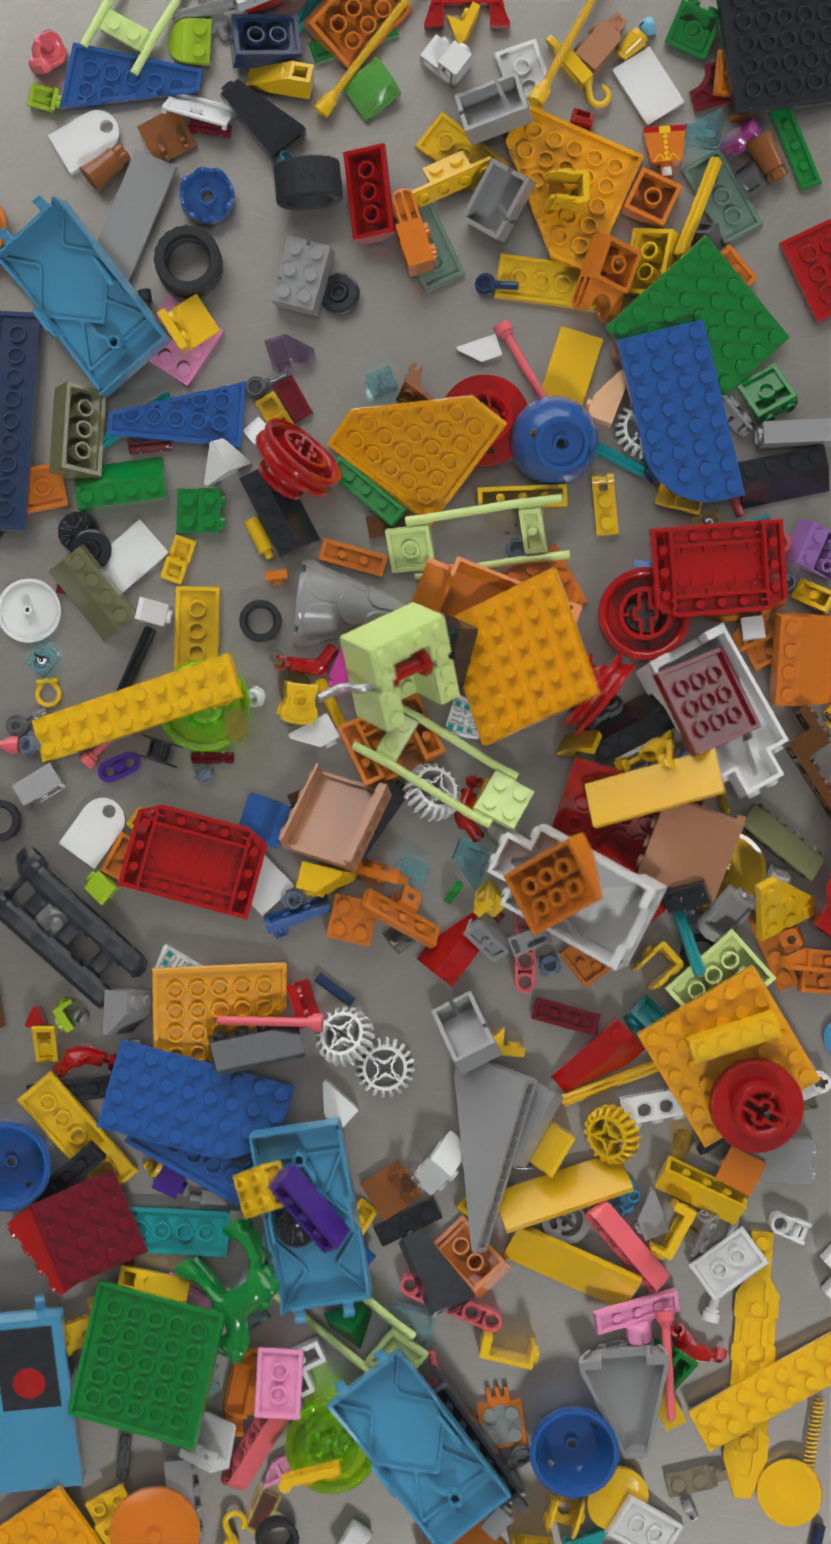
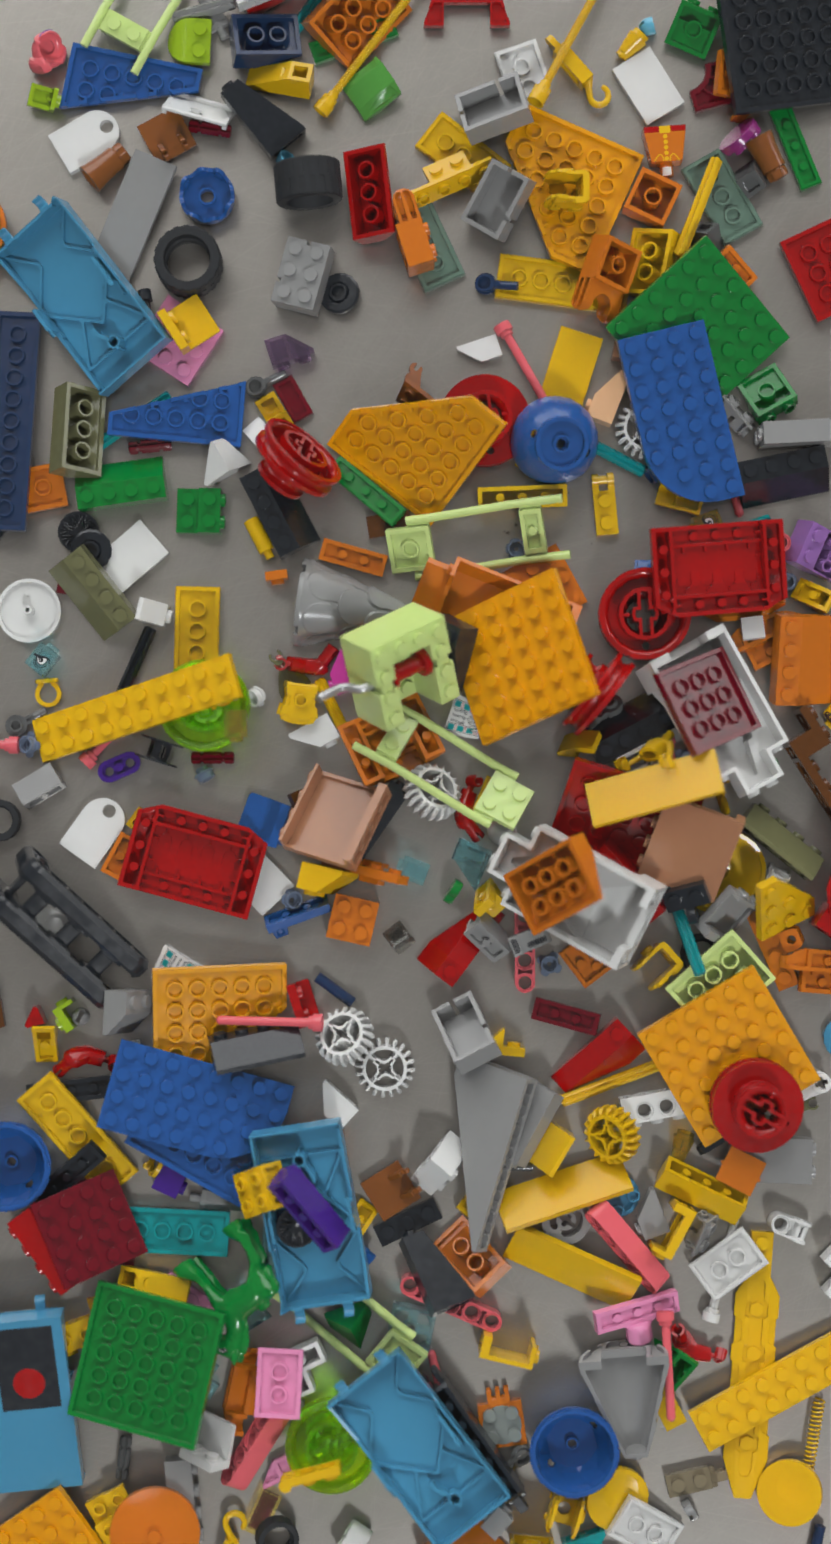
(101, 887): lime slope -> none
(178, 559): yellow slope -> none
(243, 620): black tyre -> none
(380, 382): clear light blue brick -> none
(400, 914): orange plate -> none
(447, 59): white brick -> none
(460, 29): yellow slope -> none
(582, 118): red slope -> none
(601, 43): nougat hinge -> none
(643, 1014): teal bracket -> none
(705, 132): clear light blue slope -> none
(733, 1036): yellow brick -> none

